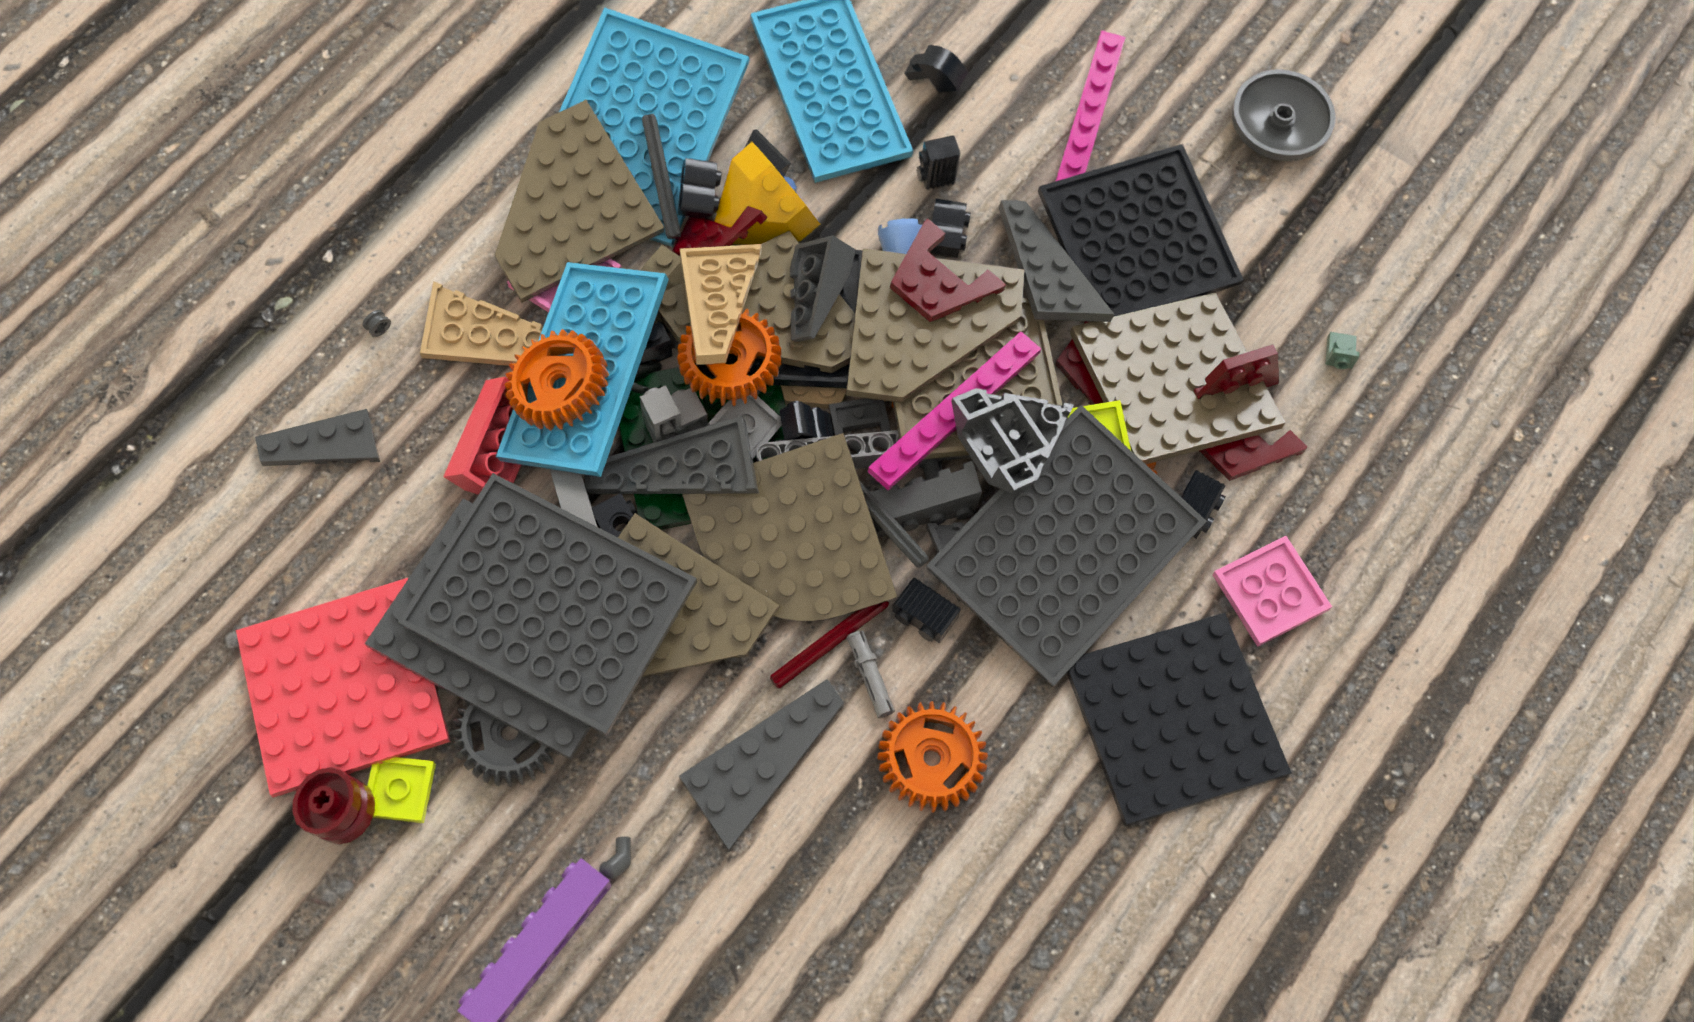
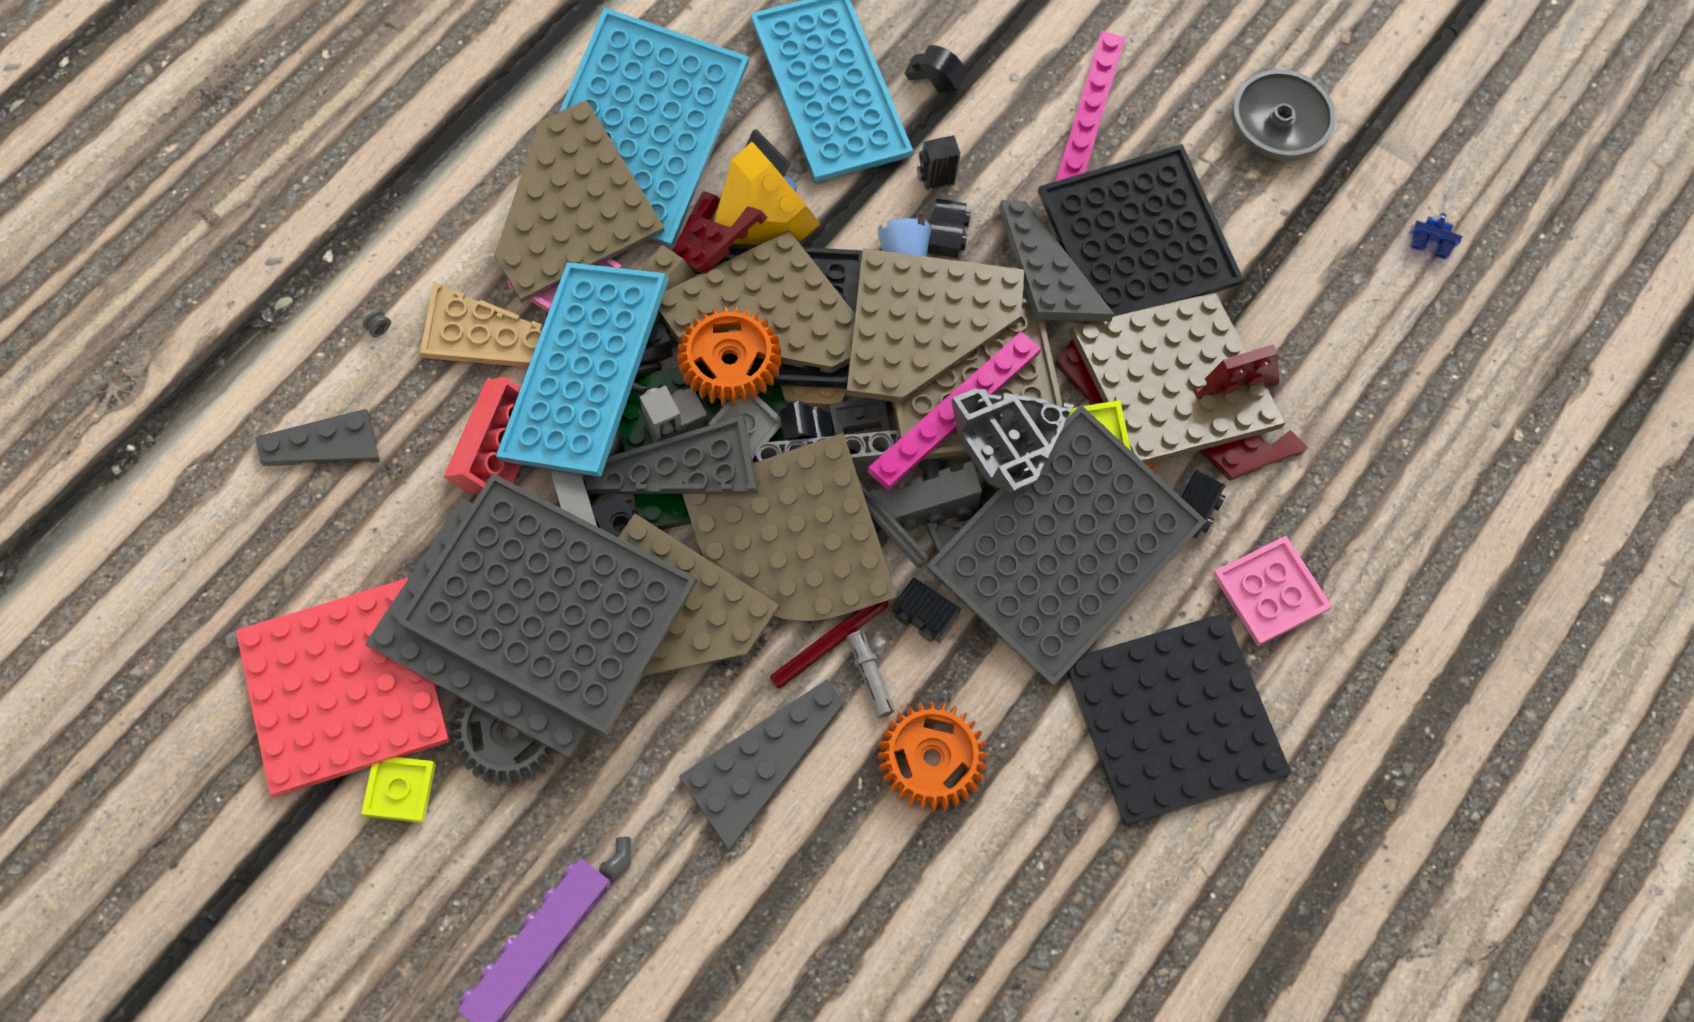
(333, 806): dark red wheel -> none
(543, 367): orange gear -> none
(661, 176): dark grey axle -> none
(698, 188): black brick -> none
(716, 293): tan wing -> none
(818, 275): dark grey wedge -> none
(933, 287): wing -> none
(1341, 350): sand green bracket -> none
(1436, 231): none -> clear blue hips

